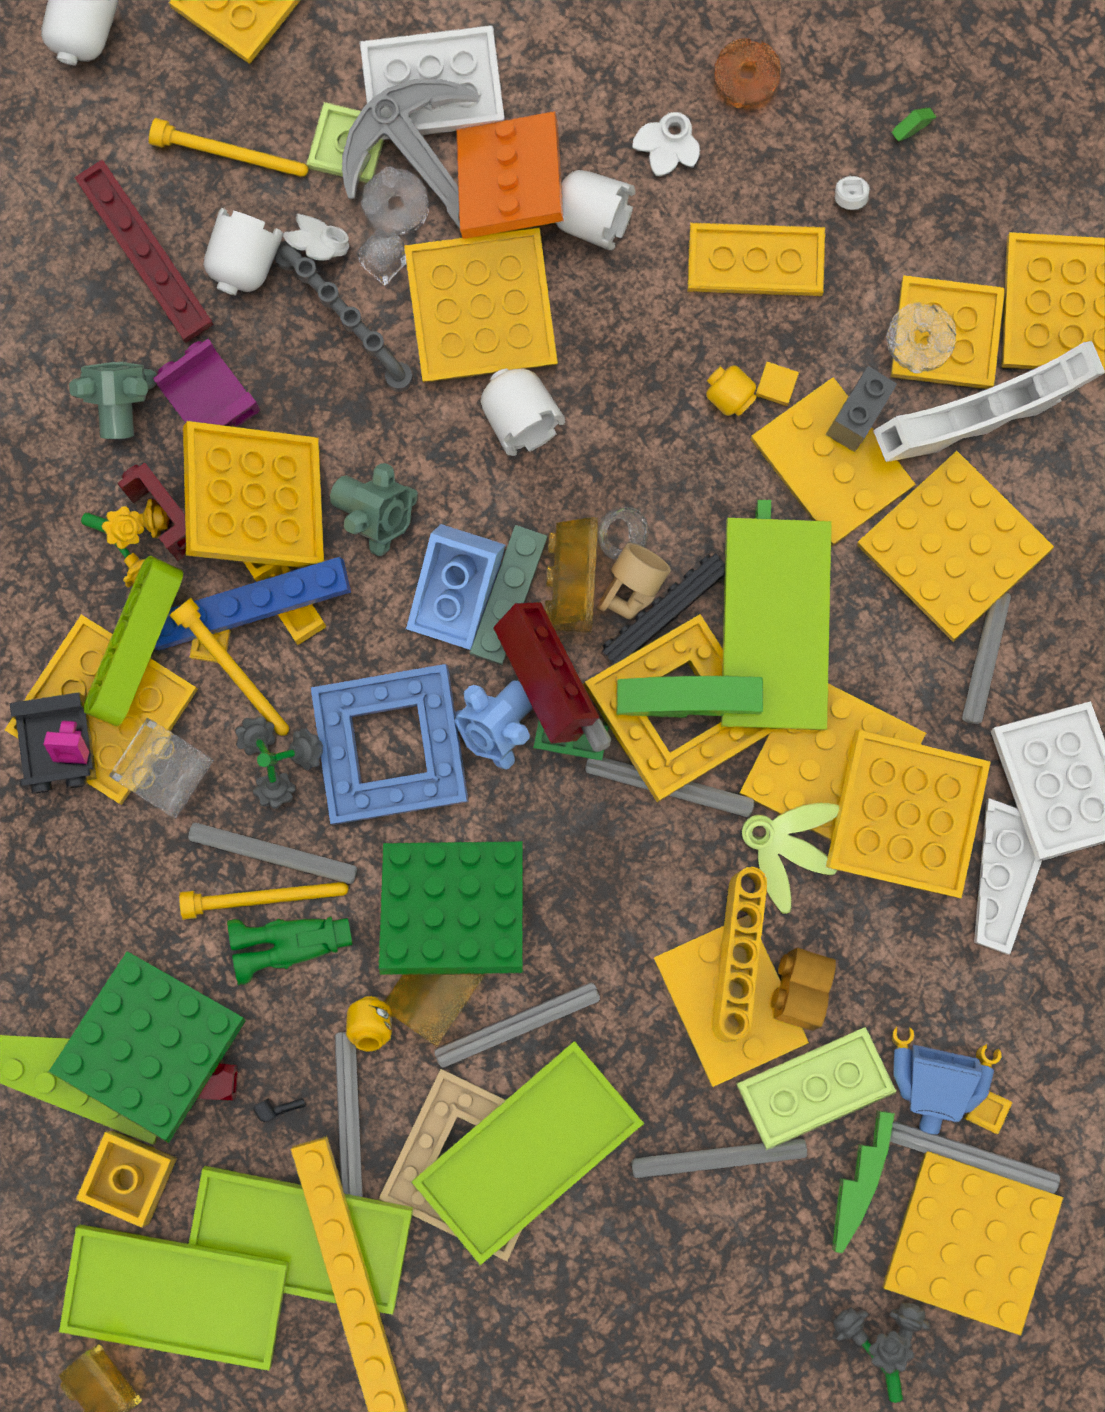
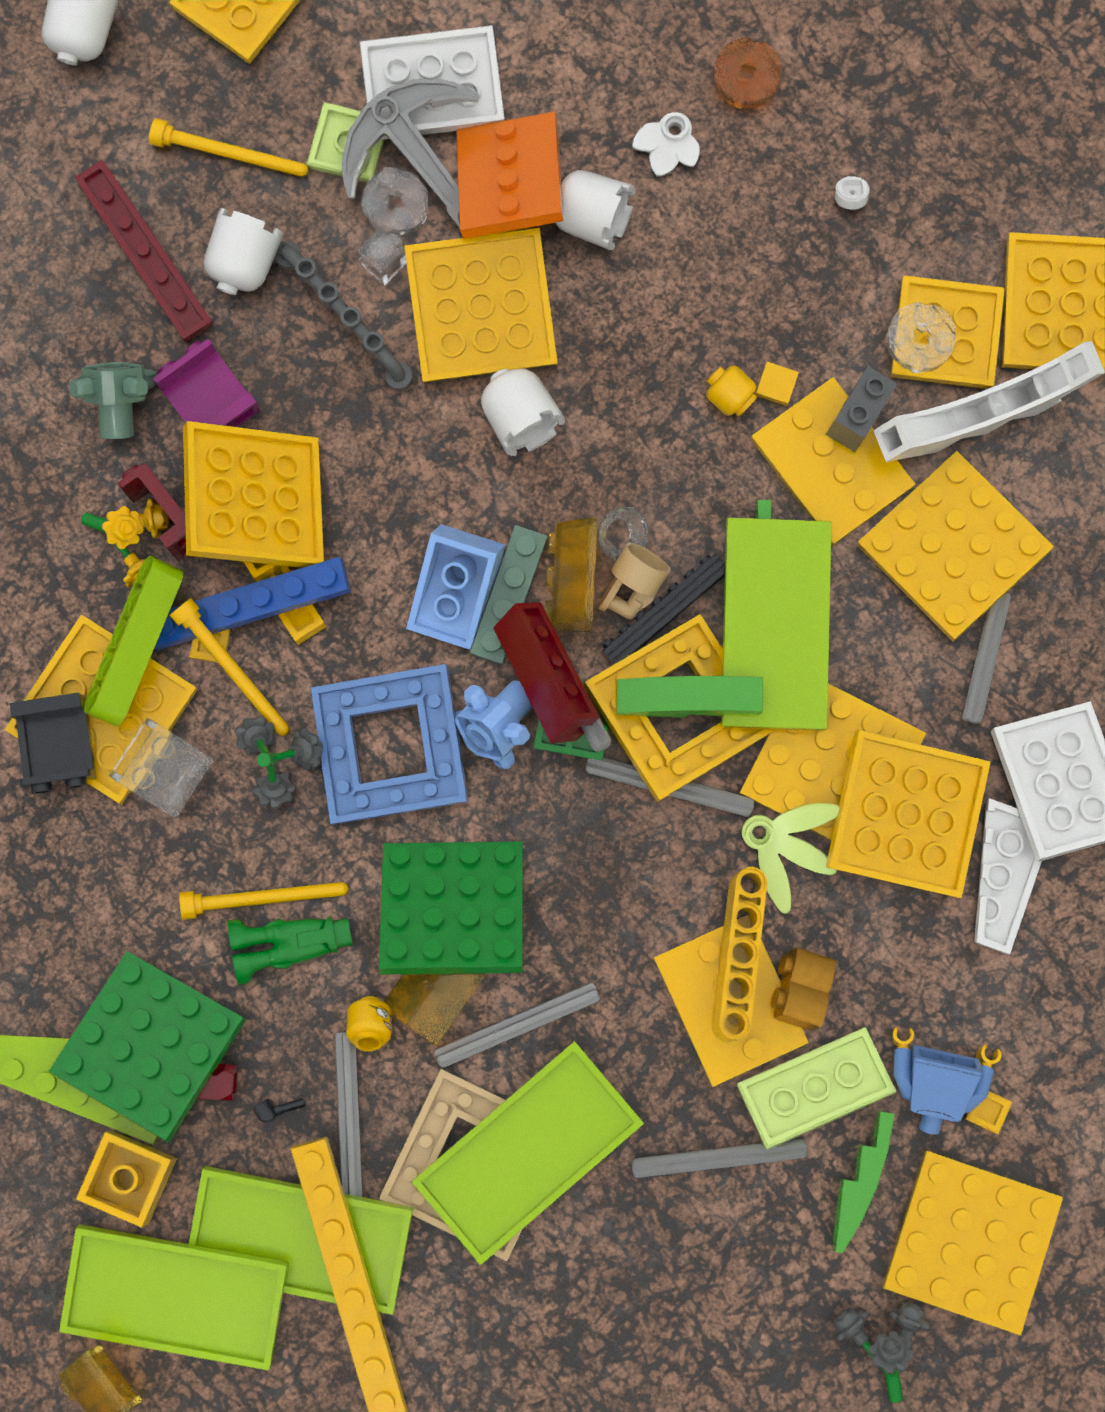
(67, 744): dark pink tile -> none
(272, 853): light grey axle -> none
(317, 239): white plate -> none
(375, 508): sand green piece -> none
(756, 259): yellow tile -> none
(913, 123): bright green tile -> none
(976, 1157): light grey axle -> none

